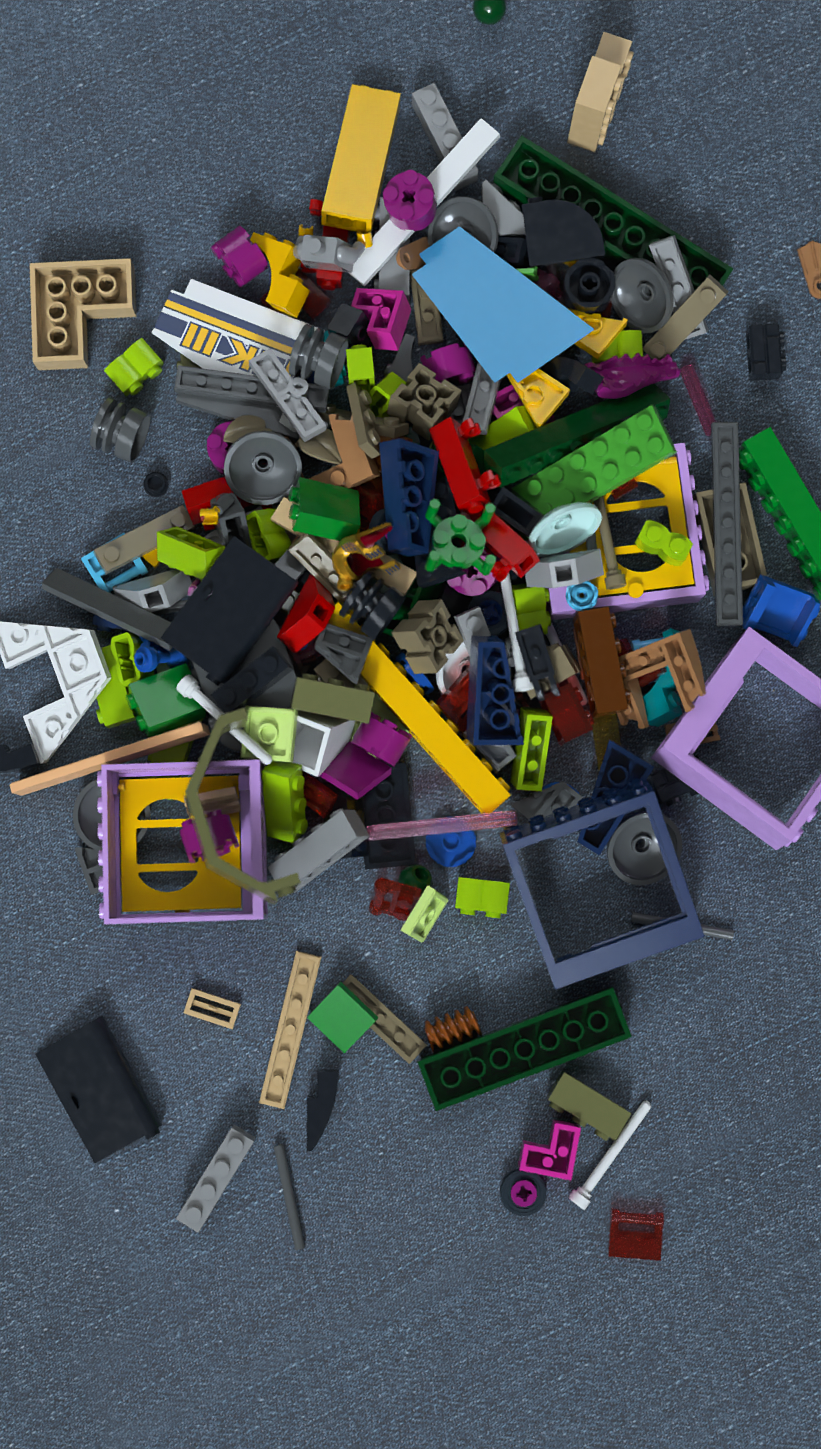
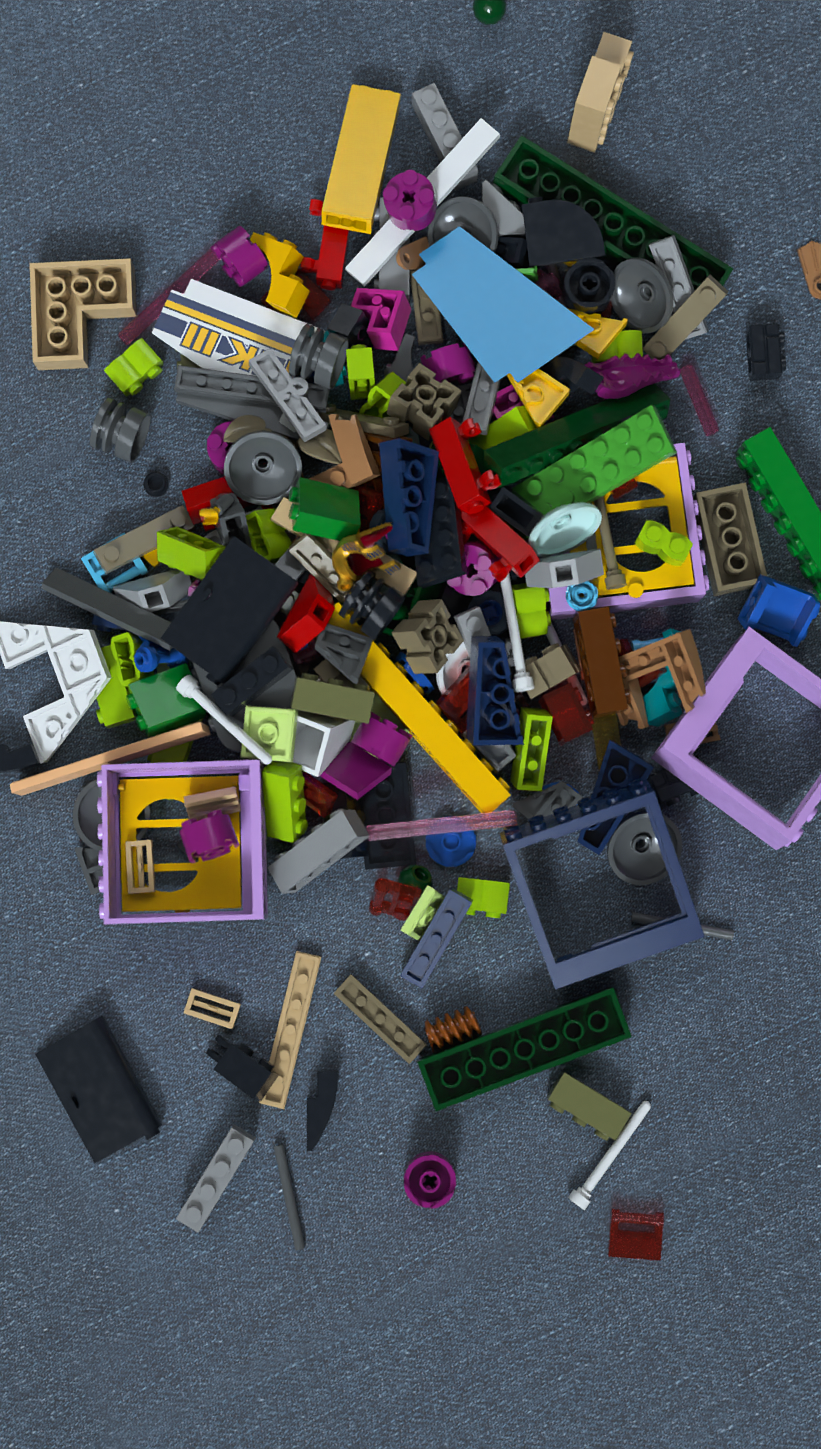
(150, 863): none -> tan tile
(154, 310): none -> clear pink axle
(243, 1068): none -> black hinge
(265, 890): olive panel -> none
(329, 252): light grey torso -> none
(342, 1017): green tile -> none
(363, 420): dark tan plate -> none
(426, 1194): none -> magenta brick
(436, 937): none -> dark blue plate
(459, 527): green plate -> none
(521, 1183): black wheel -> none
(537, 659): black hinge -> none
(557, 1157): dark pink brick -> none
(726, 524): dark grey tile -> none

